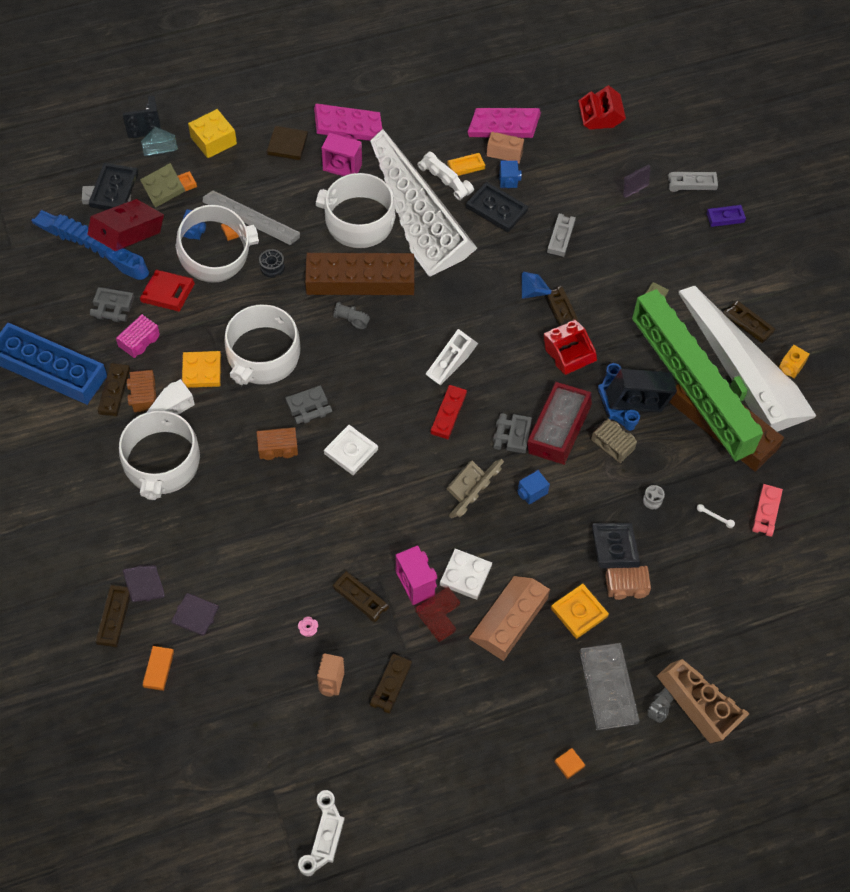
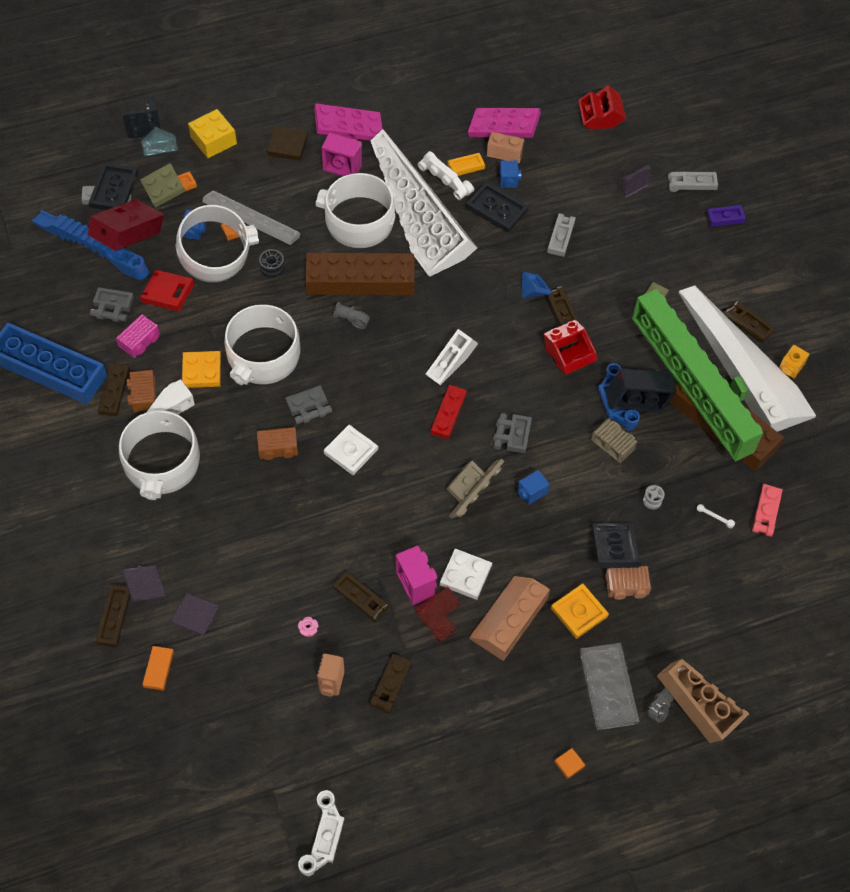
(559, 423): brick -> none

